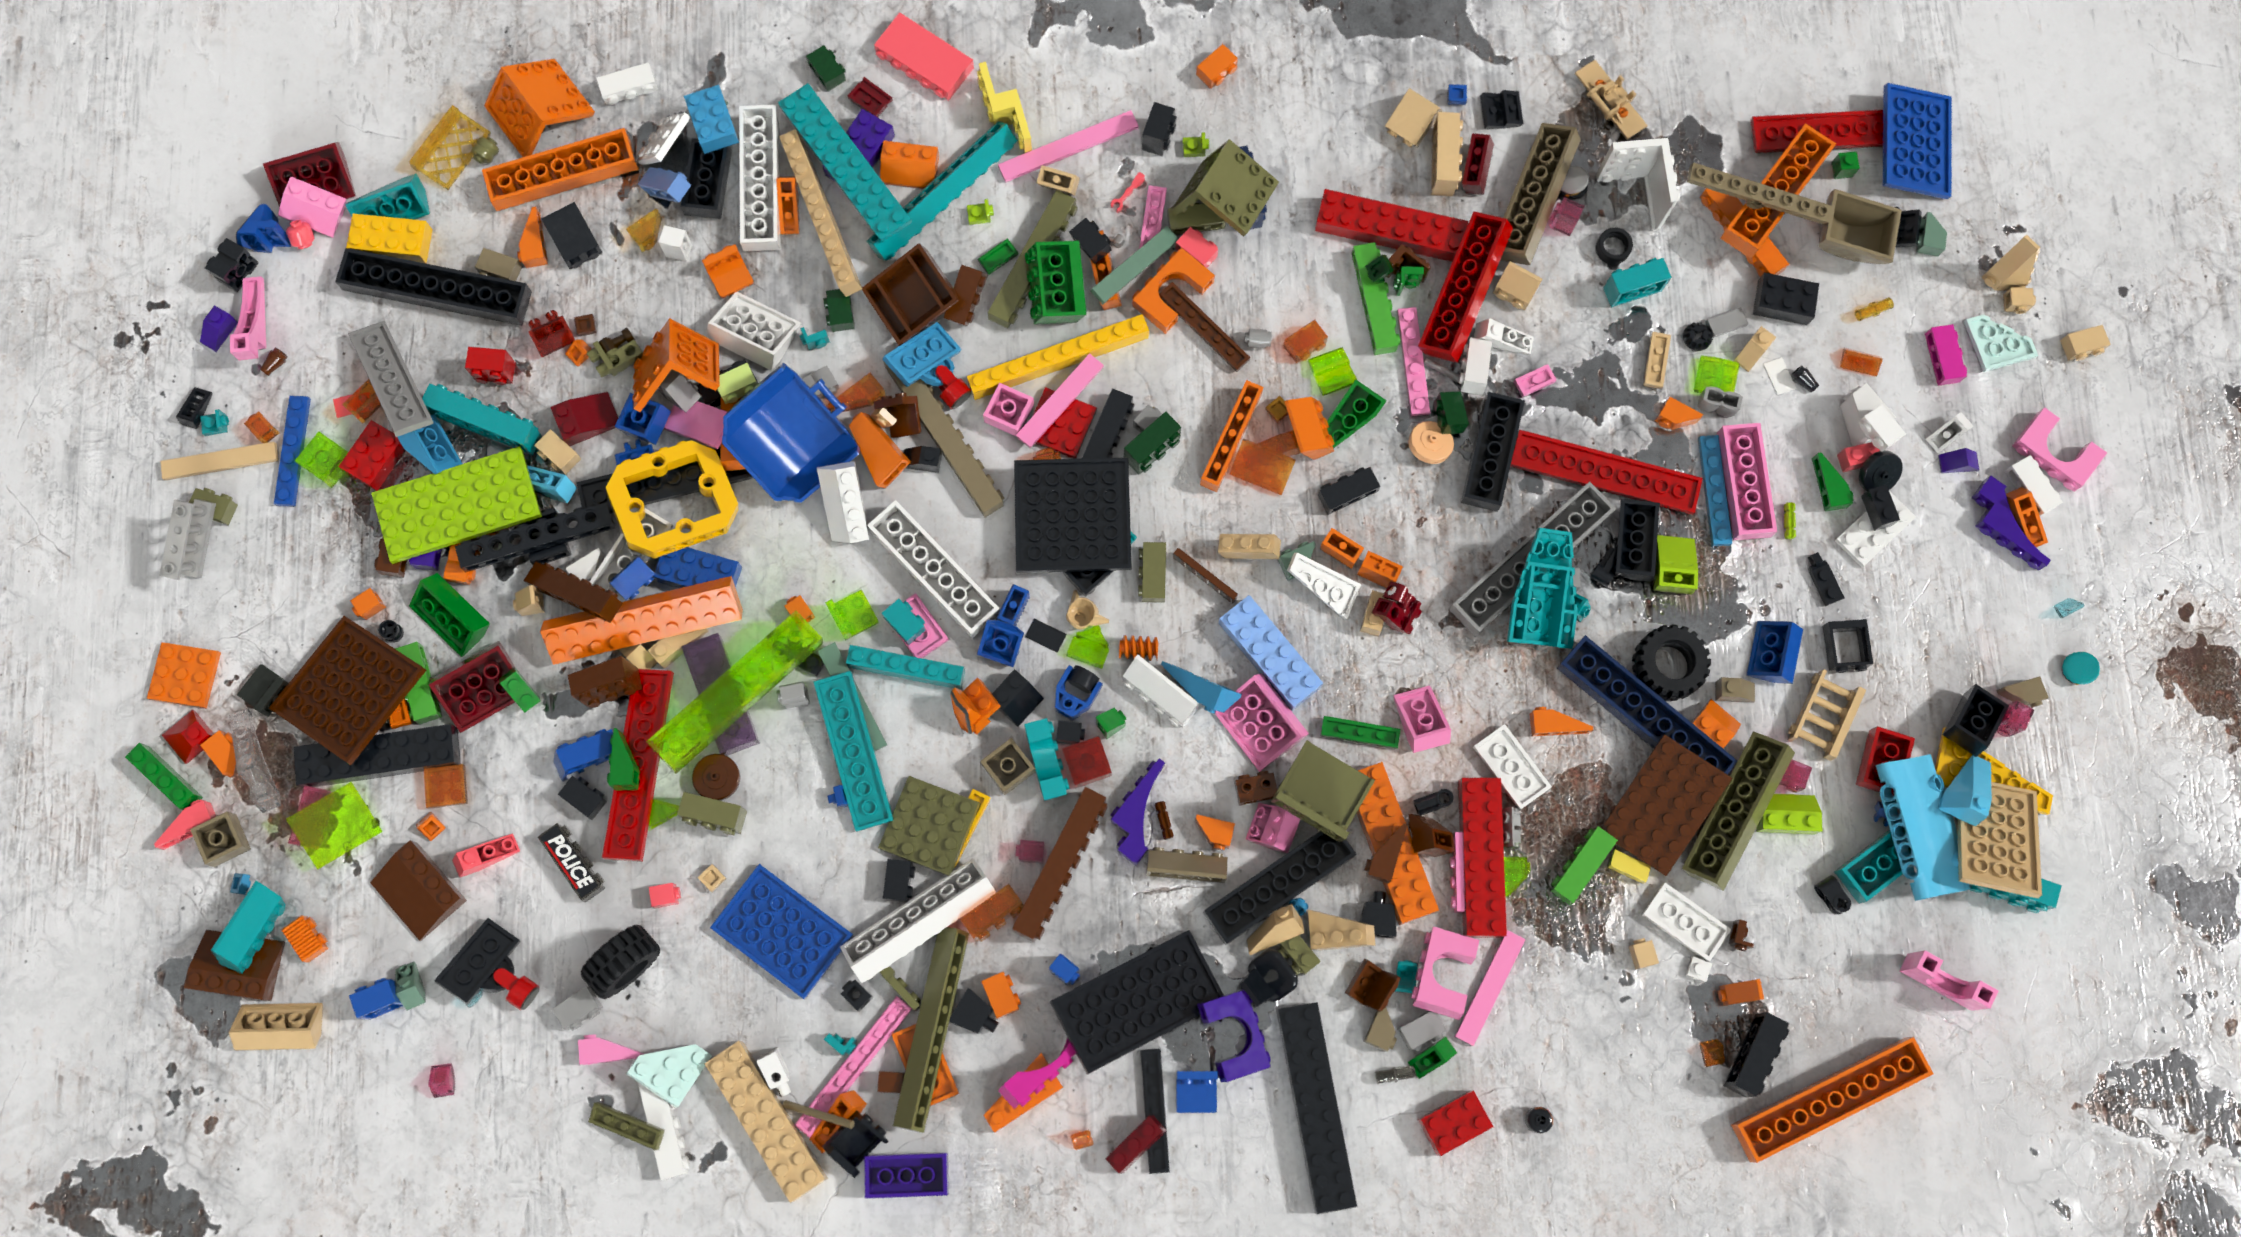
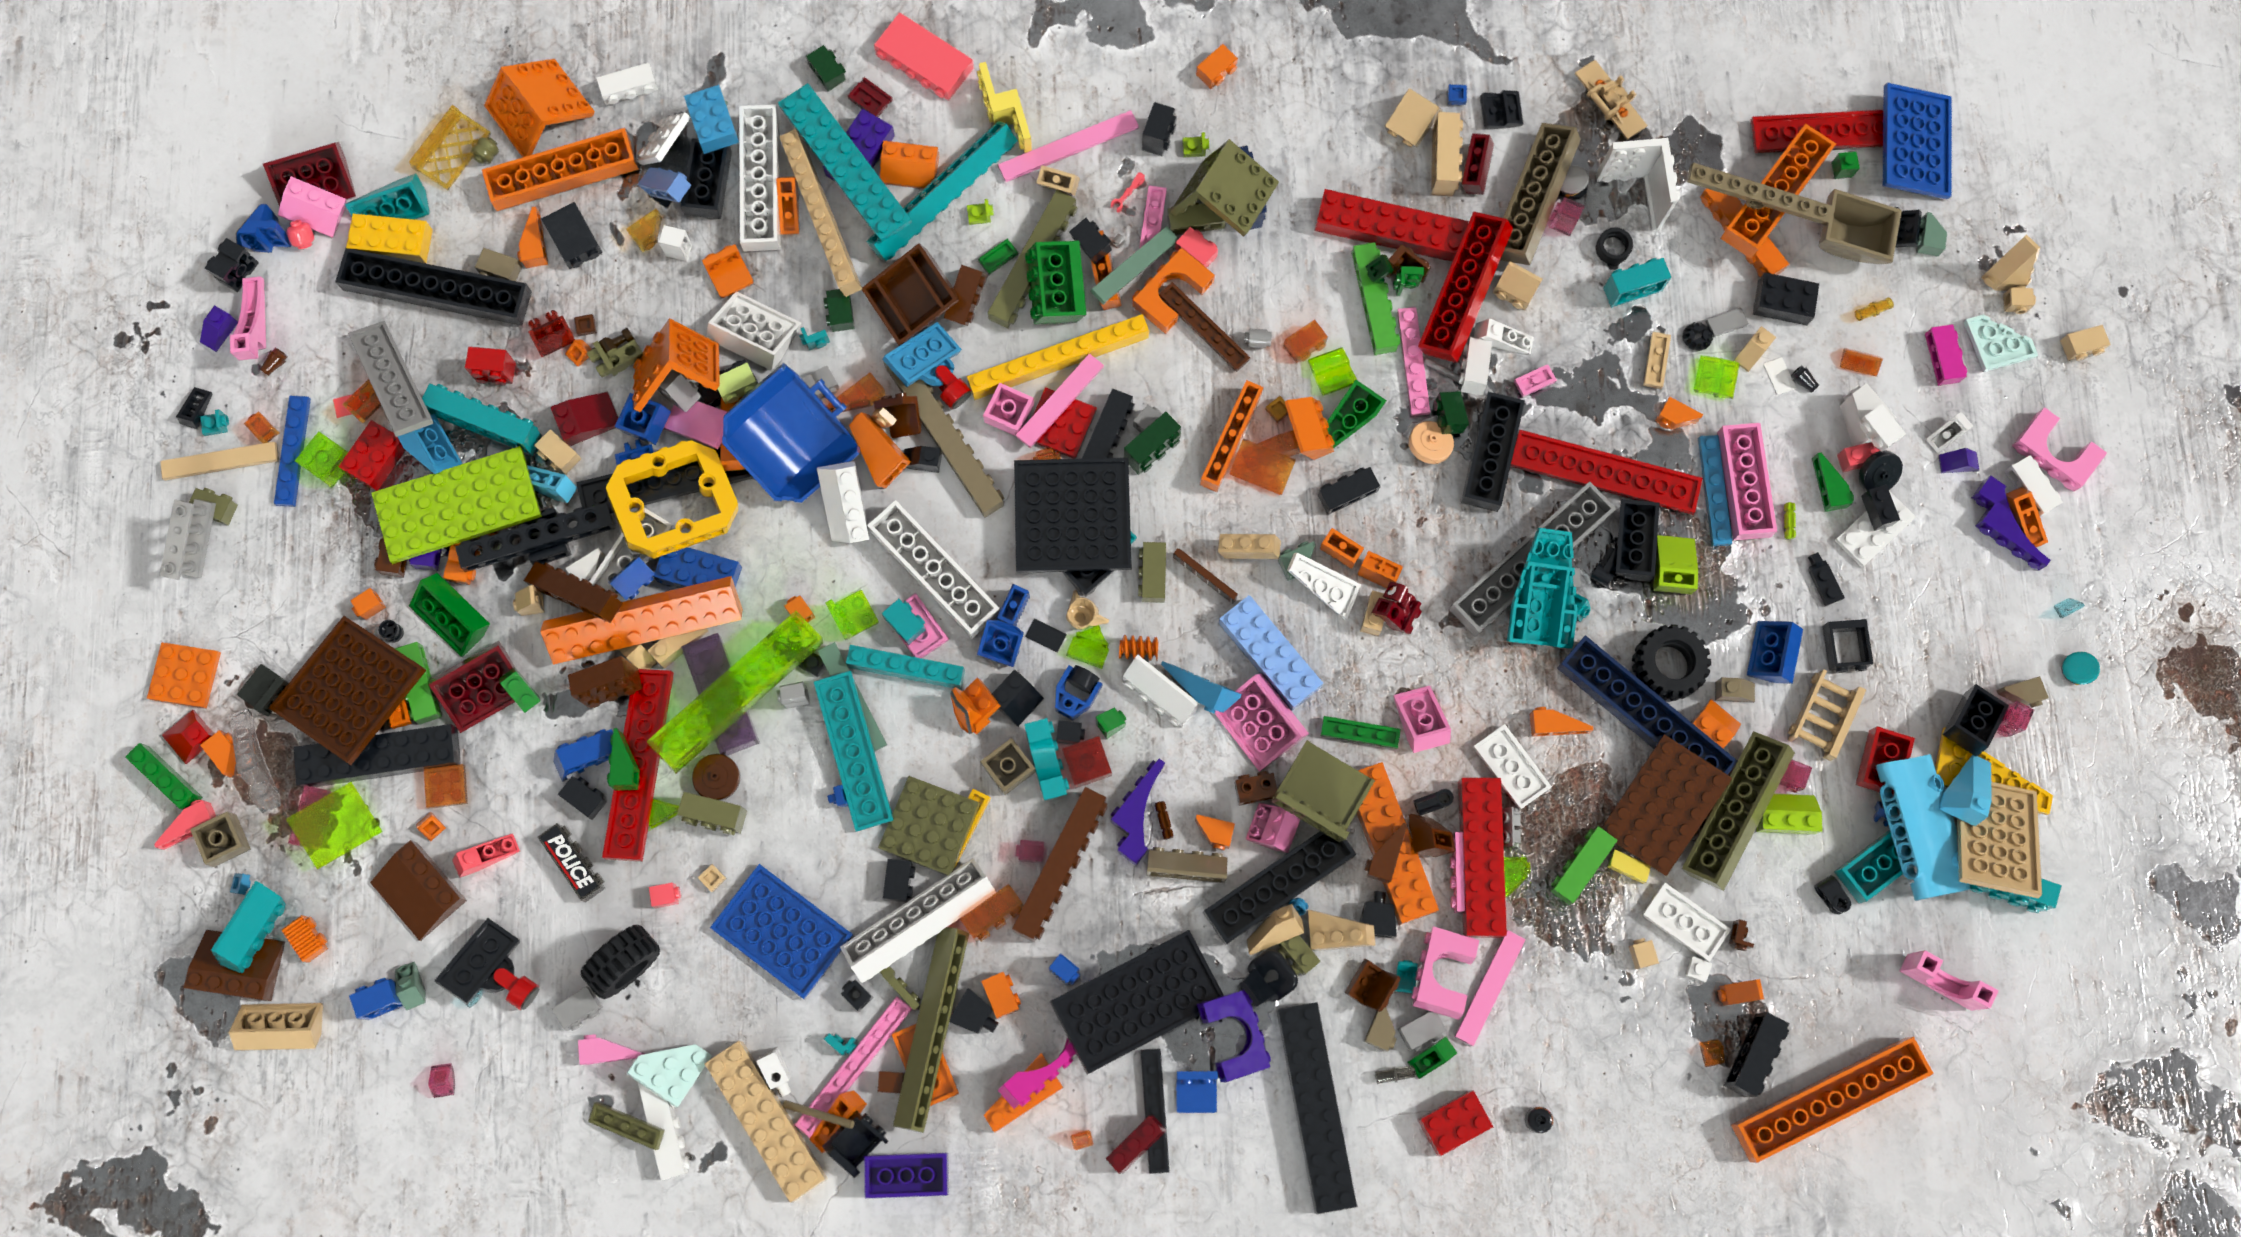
(1722, 402): light grey brick -> none

